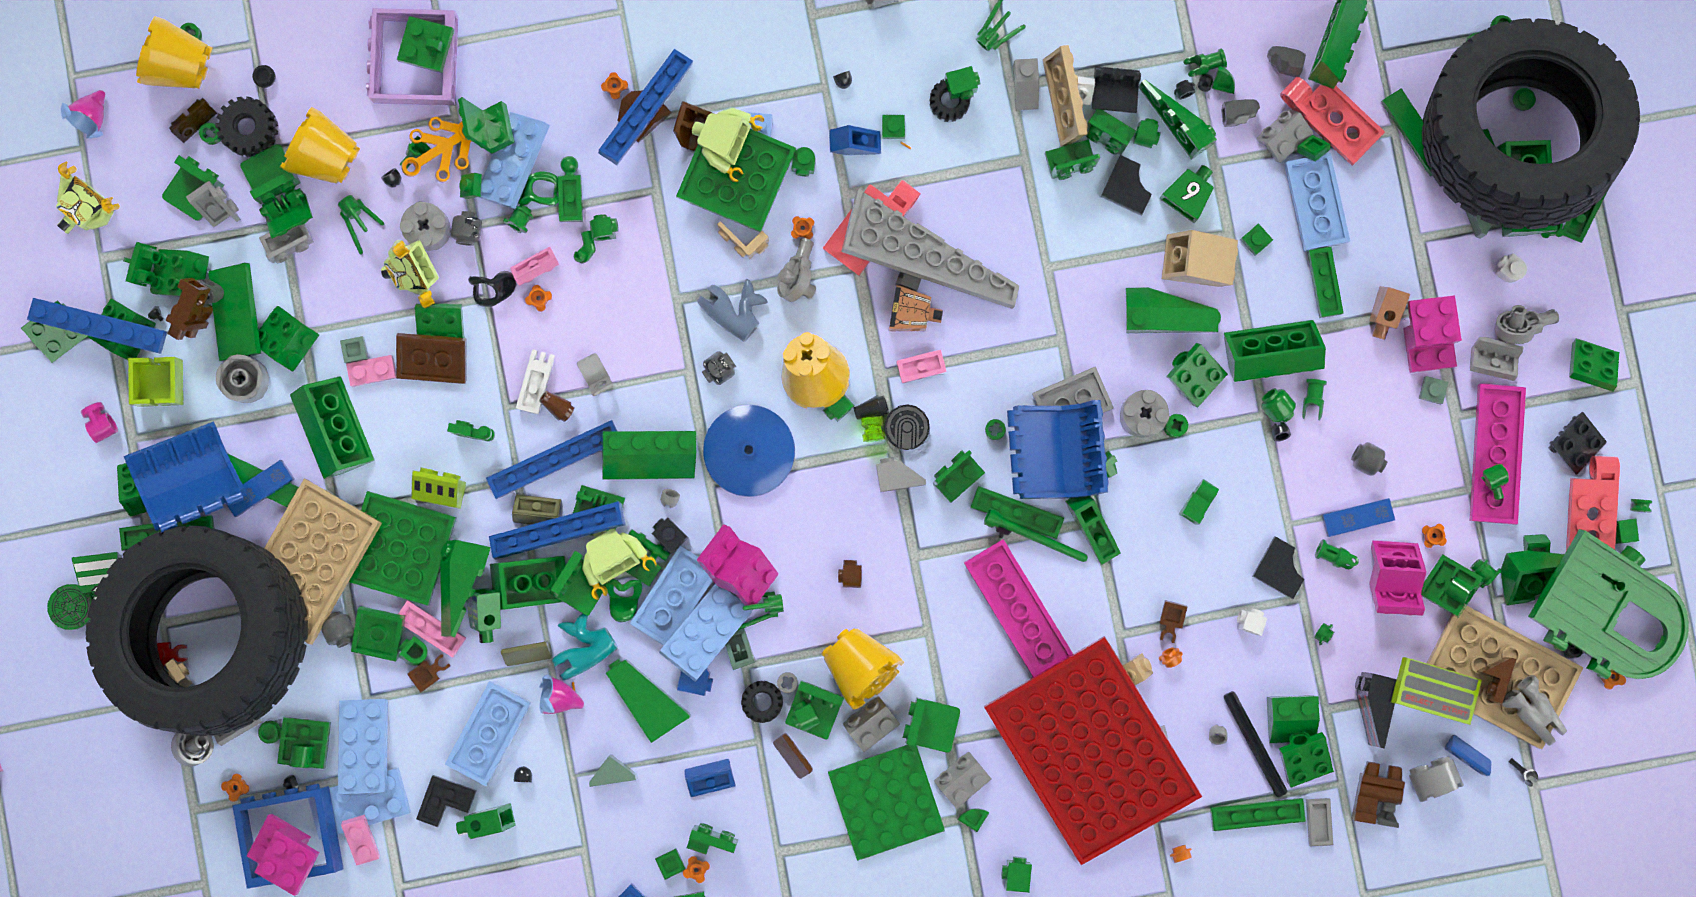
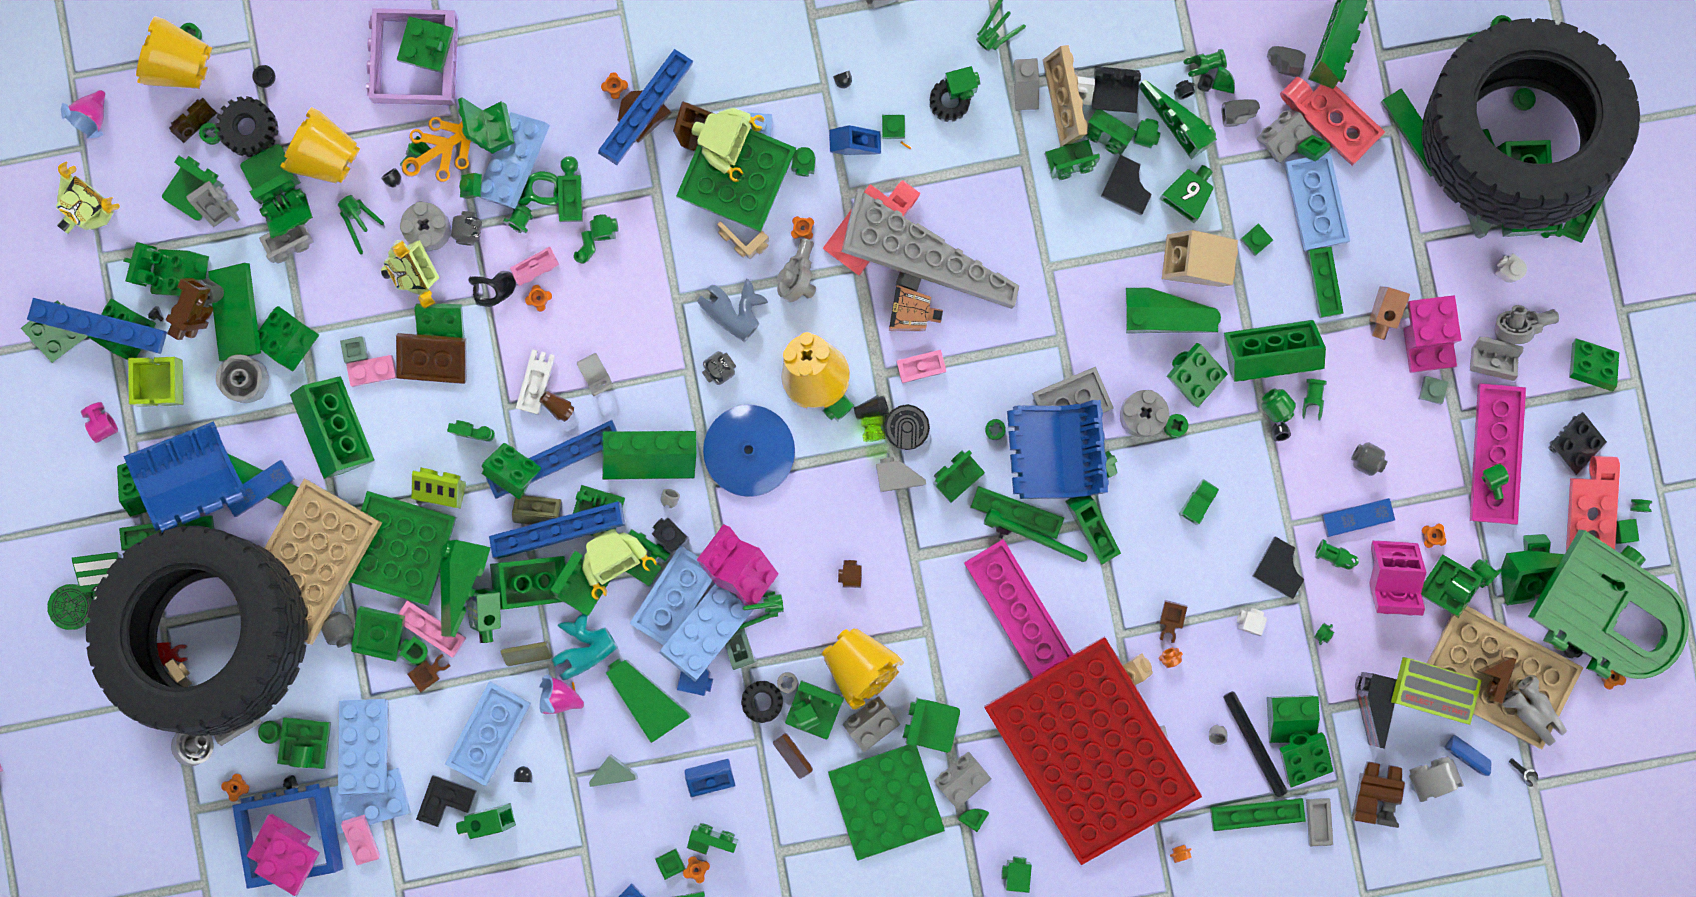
(510, 470): none -> green bracket
(620, 607): green piece -> none

